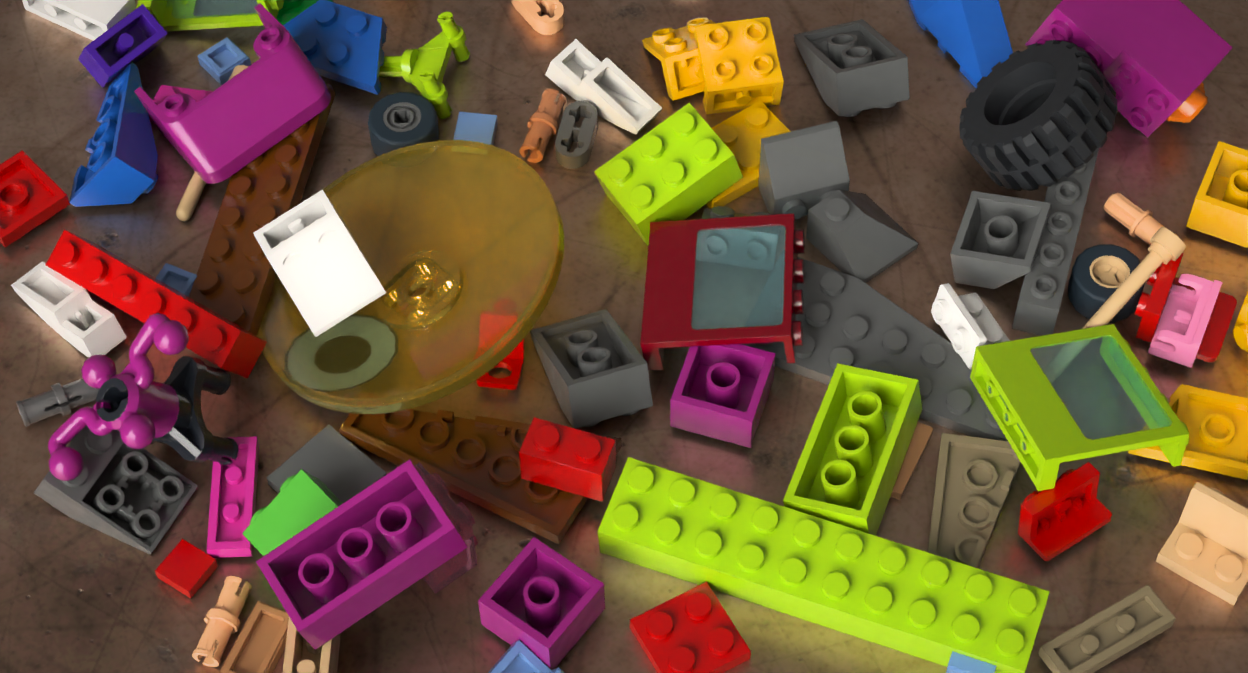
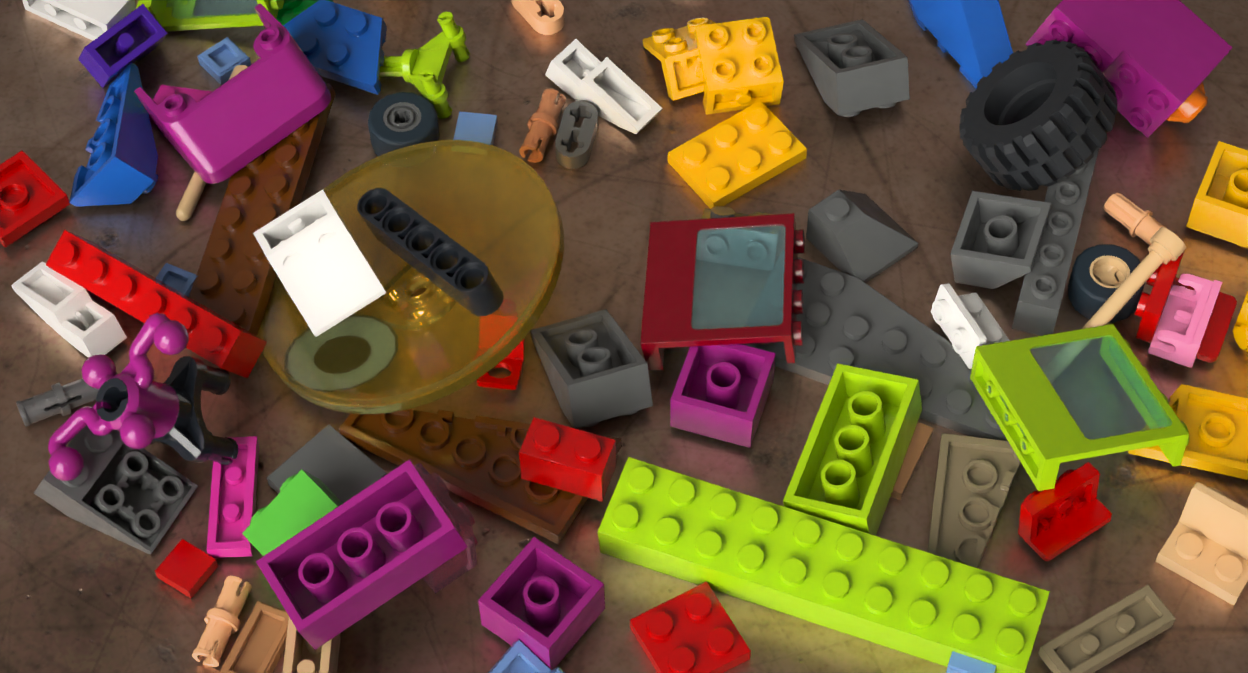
(431, 252): none -> black beam
(669, 172): lime brick -> none
(802, 168): dark grey slope -> none

